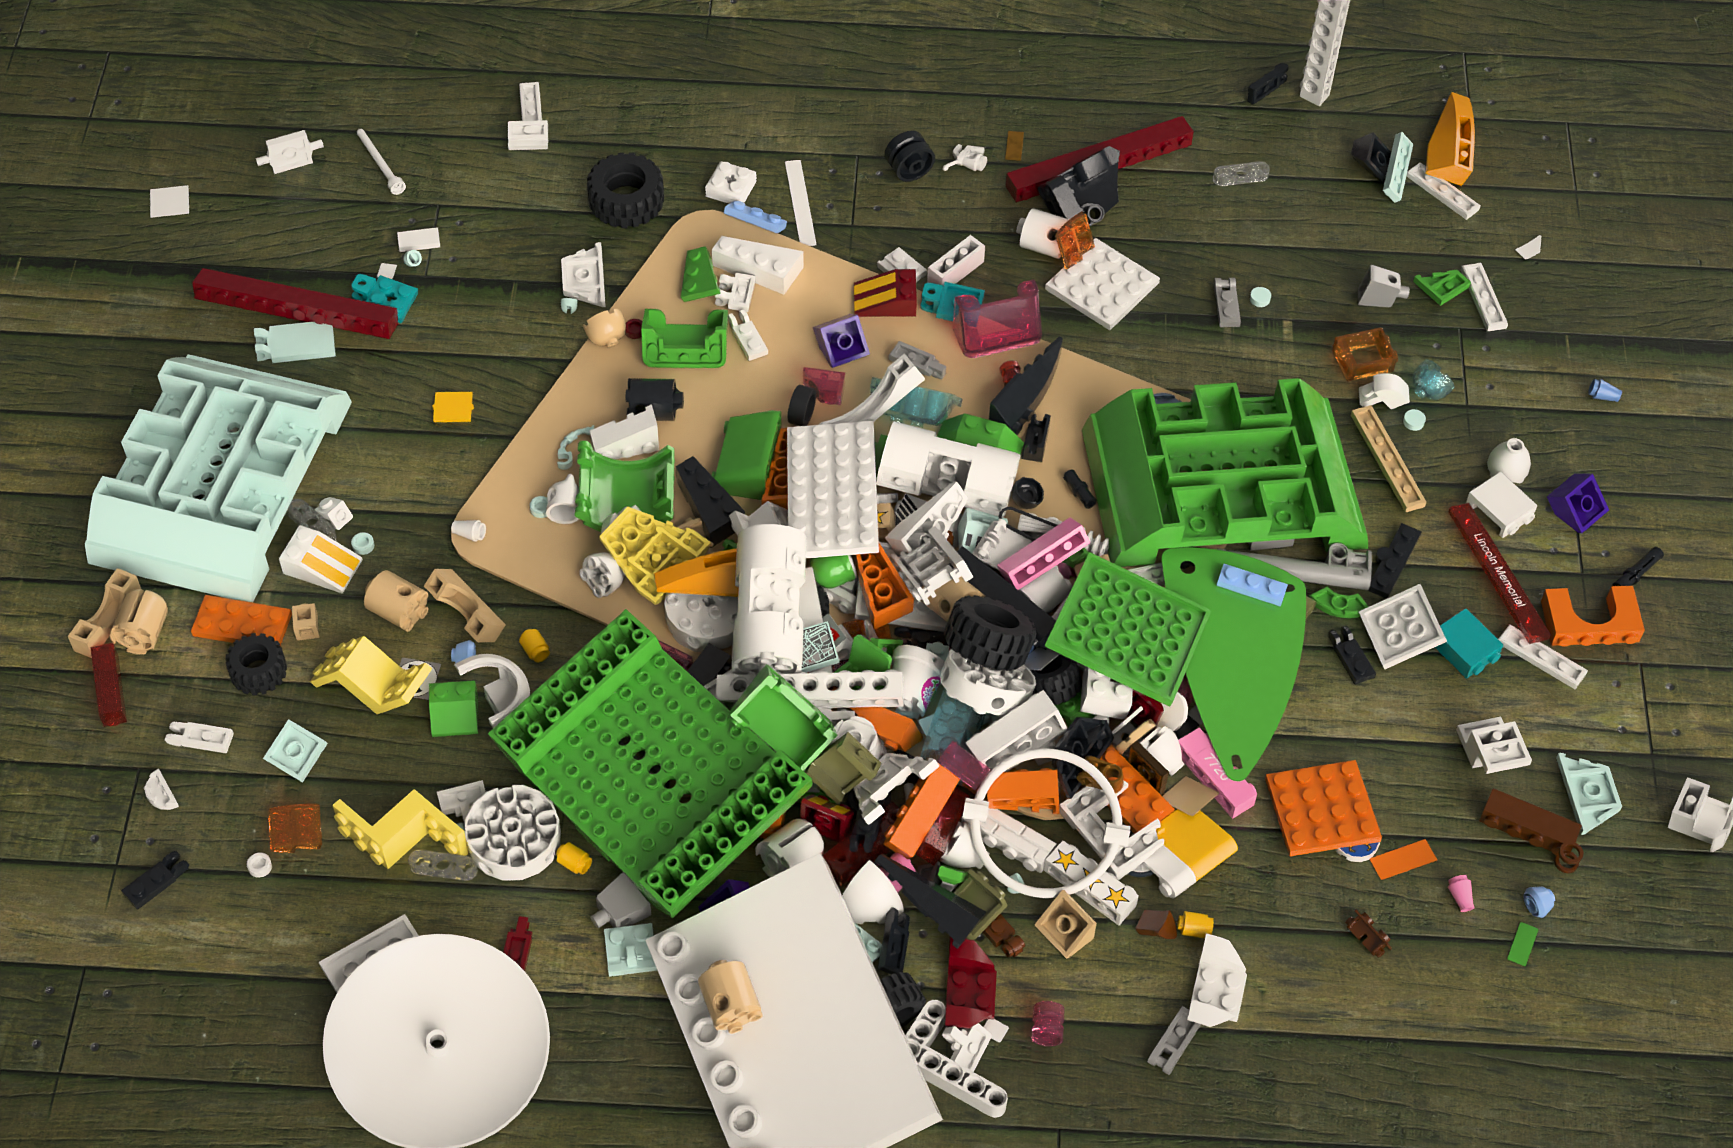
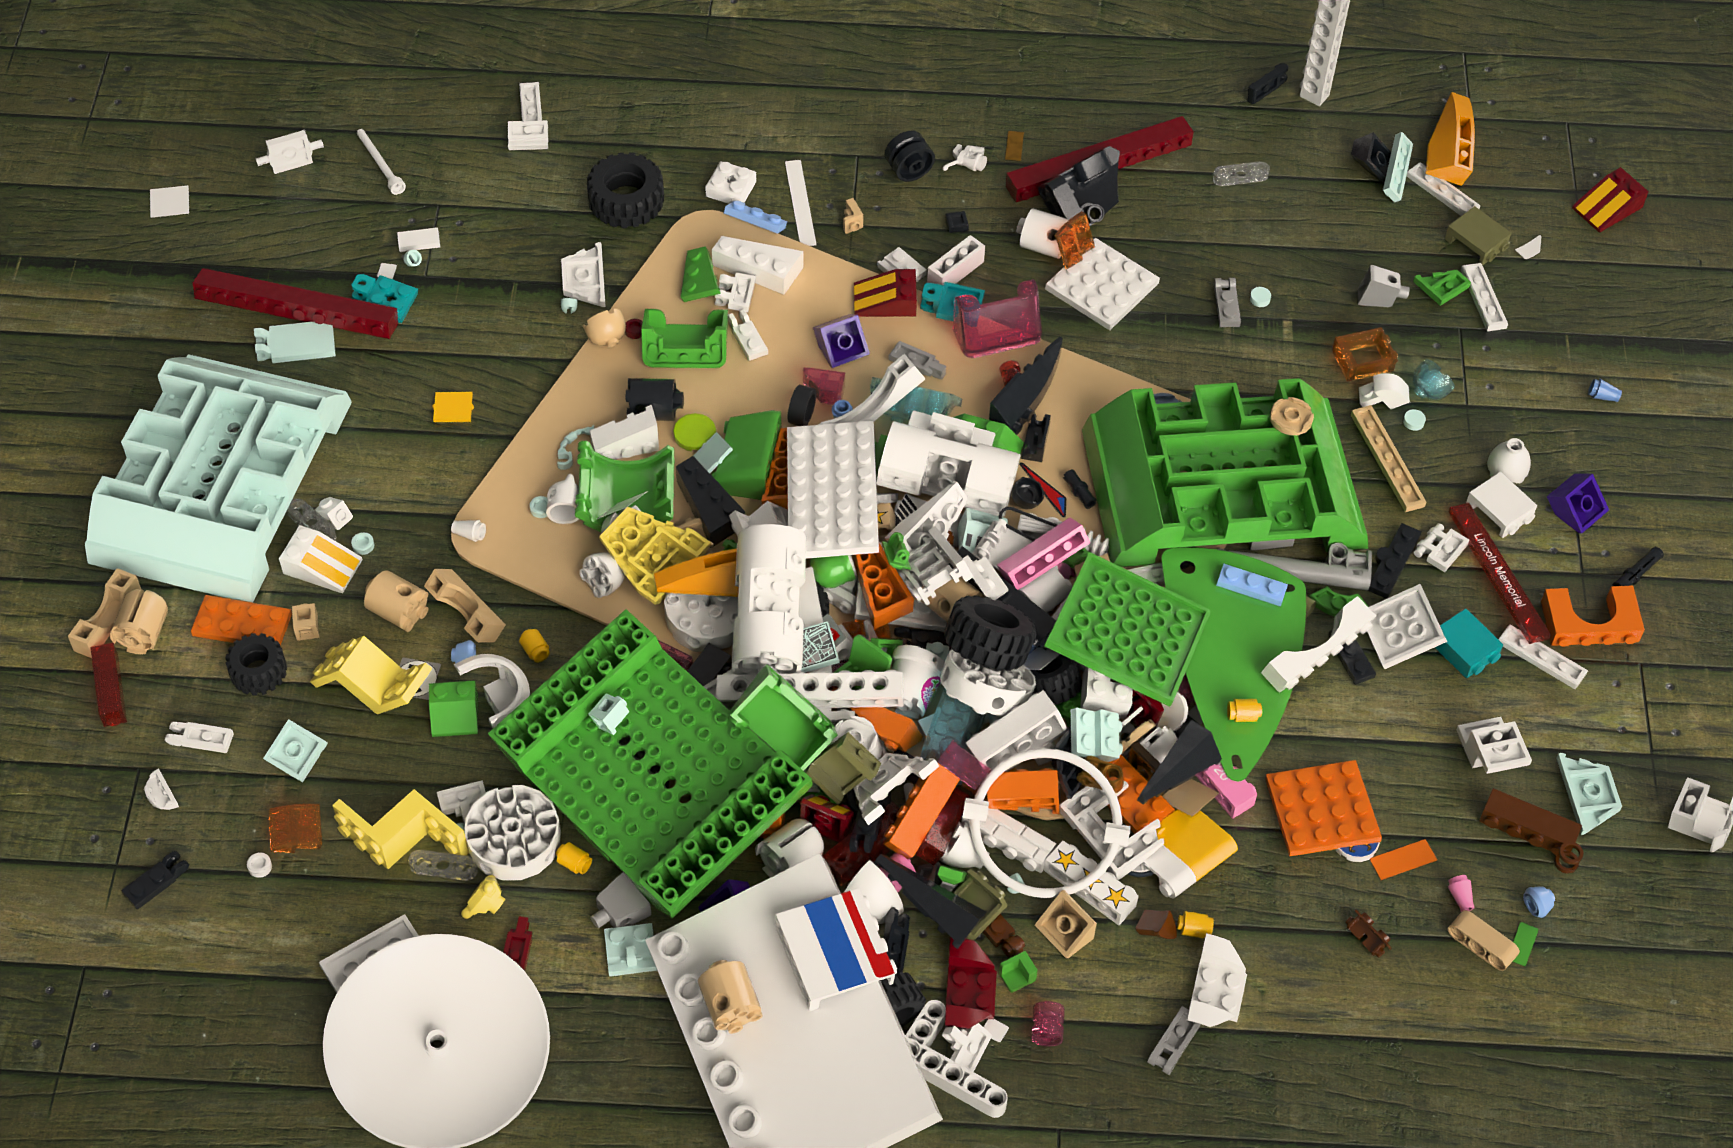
(484, 898): none -> light yellow rock
(609, 713): none -> light aqua brick
(621, 505): none -> sticker
(693, 431): none -> lime tile
(713, 452): none -> light aqua piece
(834, 946): none -> panel
(840, 408): none -> medium blue cone
(853, 217): none -> tan bracket
(896, 551): none -> bright green hinge
(952, 428): none -> white bracket
(956, 221): none -> black tile
(986, 577): none -> white bracket
(1018, 972): none -> bright green panel
(1054, 496): none -> sticker
(1096, 734): none -> light aqua plate
(1189, 755): none -> black wedge
(1244, 710): none -> yellow brick
(1289, 666): none -> white arch
(1291, 416): none -> tan tile
(1447, 550): none -> white plate
(1479, 234): none -> olive panel
(1483, 940): none -> tan beam
(1611, 200): none -> dark red slope

